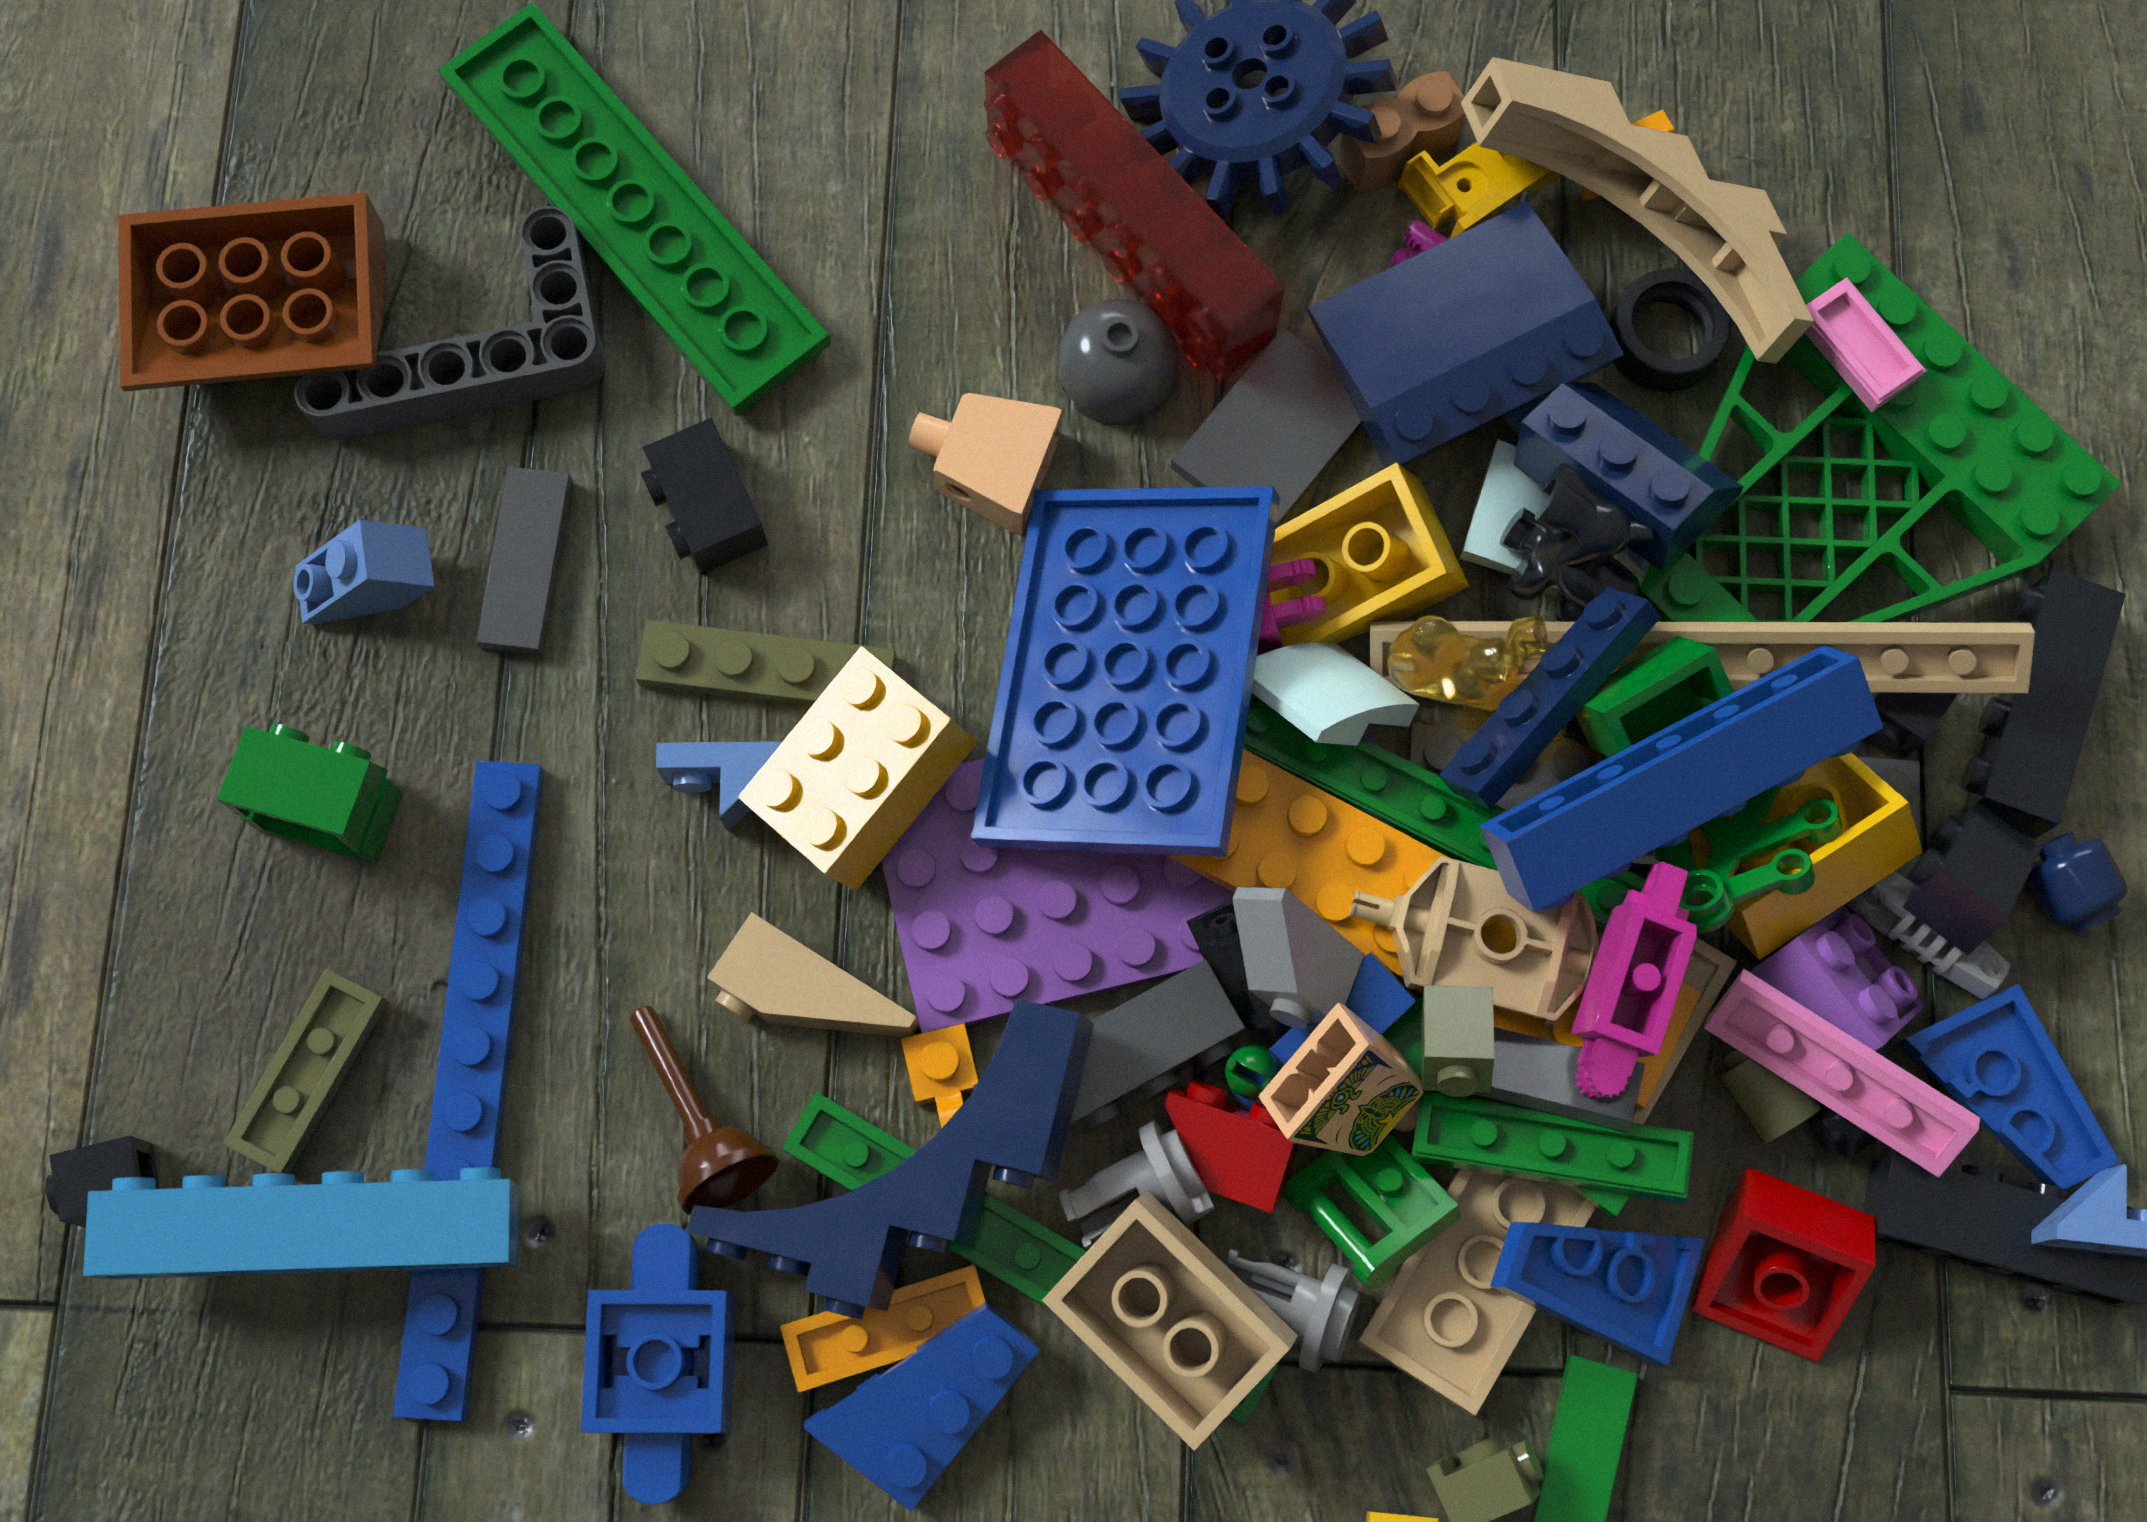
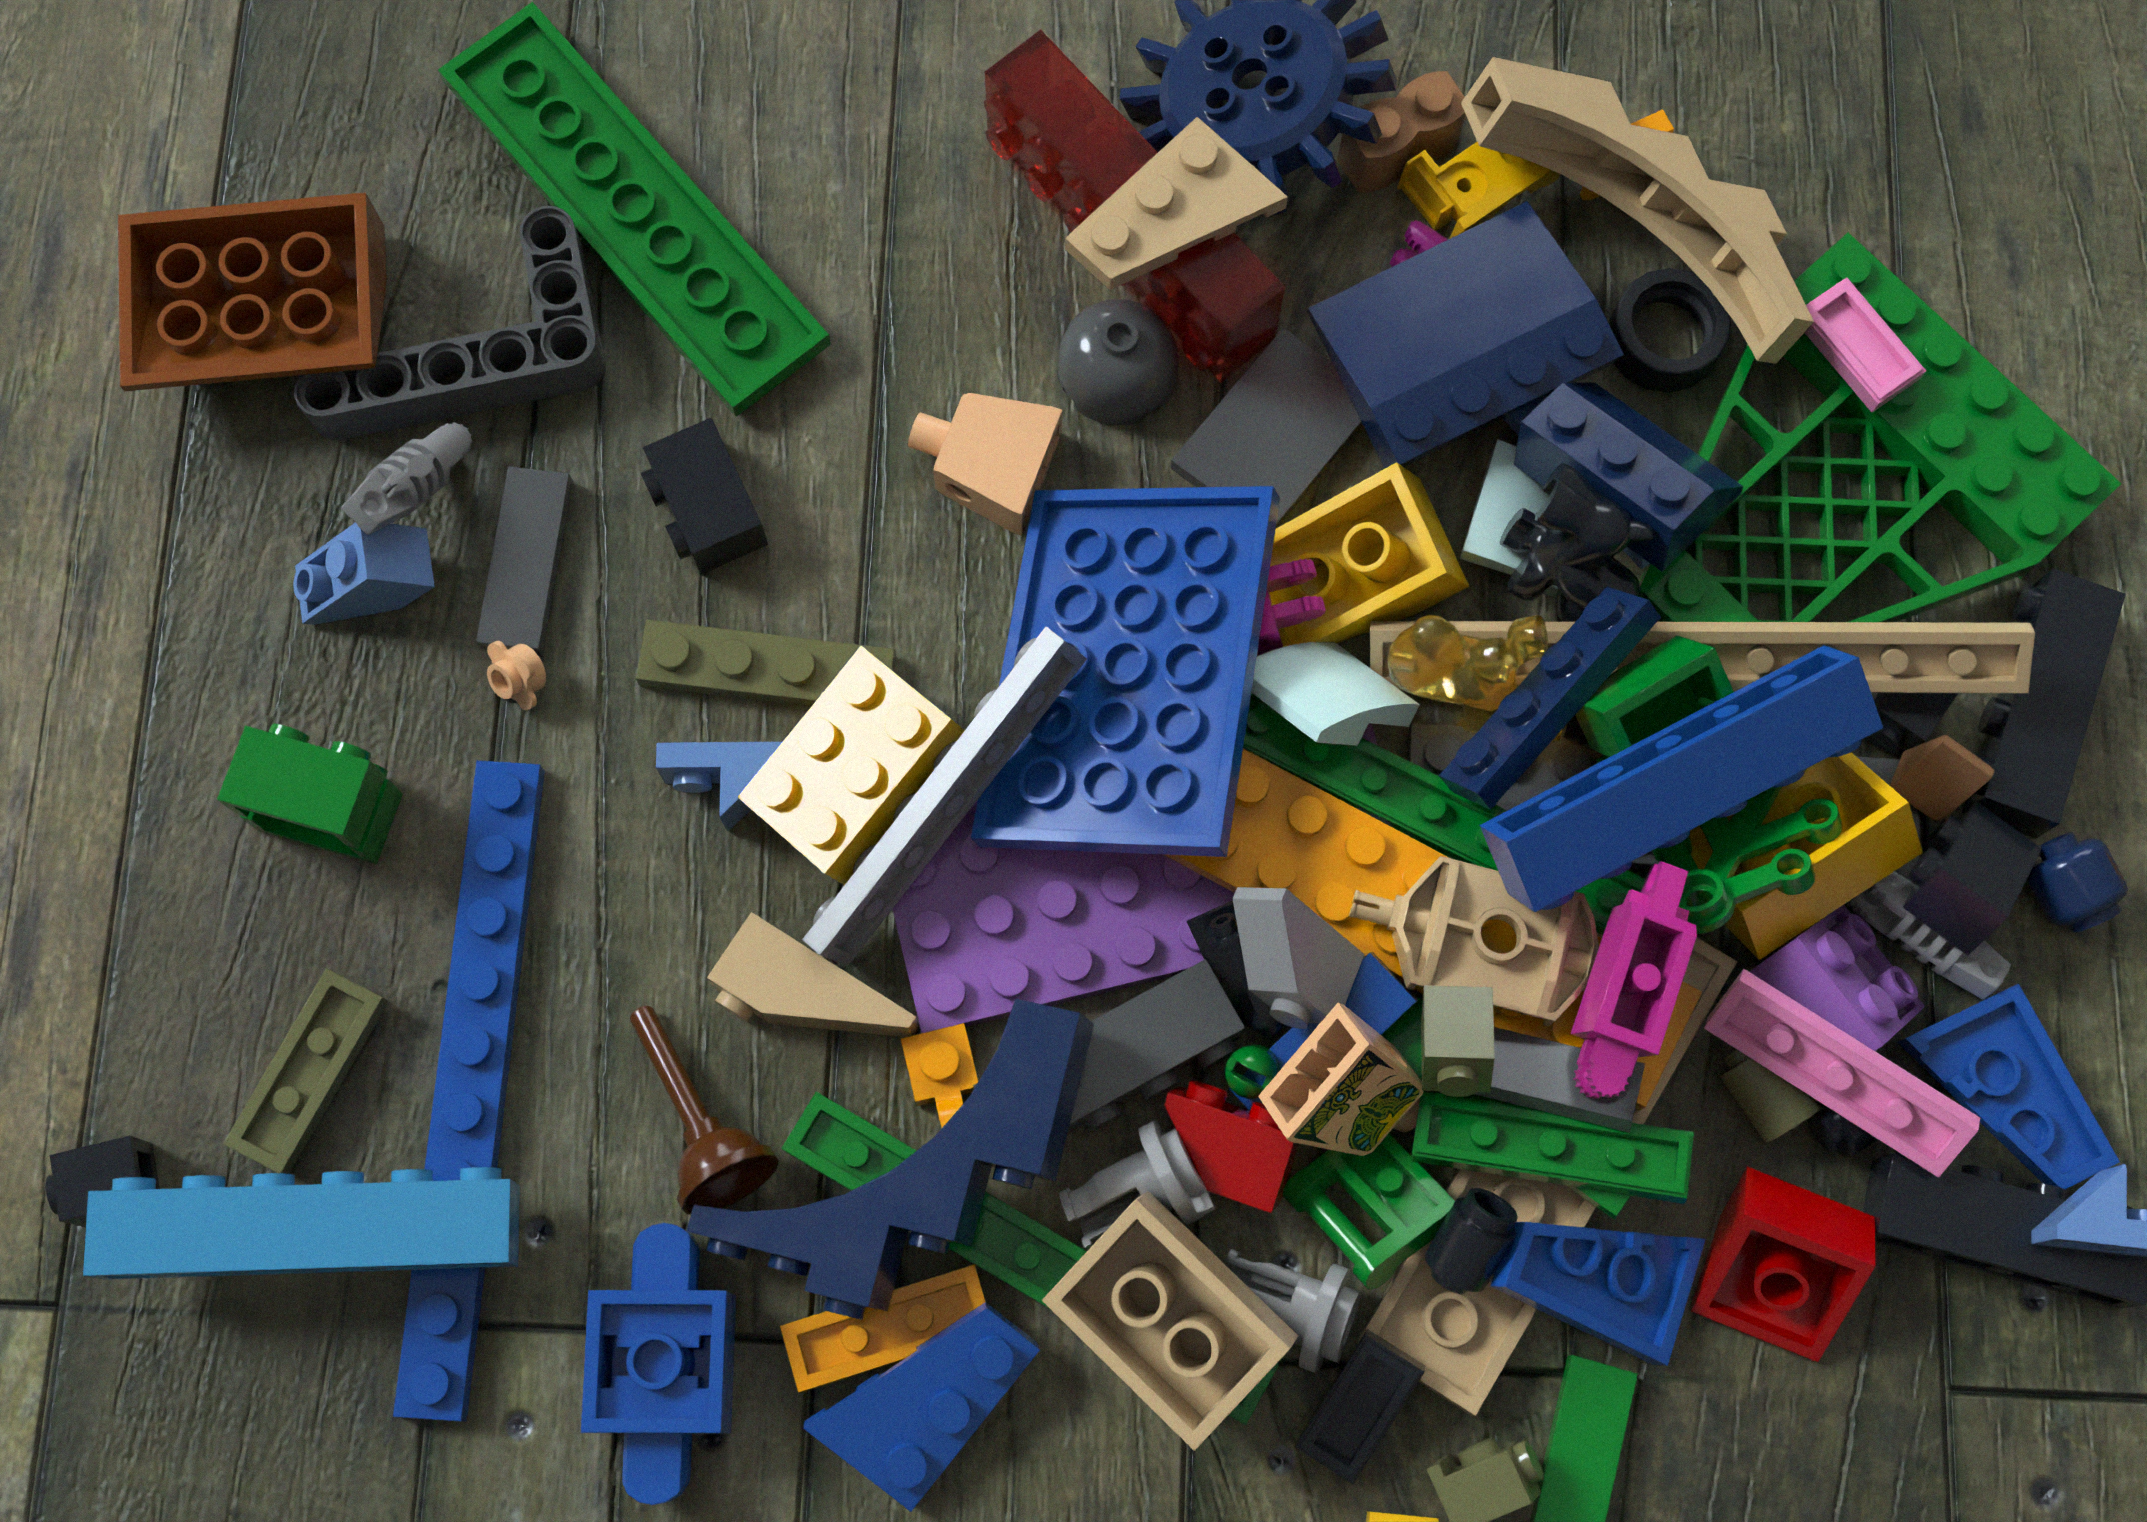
(407, 478): none -> light grey hinge
(515, 673): none -> light nougat plate
(947, 795): none -> light grey plate
(1175, 201): none -> tan wing
(1360, 1406): none -> black tile
(1471, 1241): none -> black brick
(1939, 776): none -> medium nougat slope

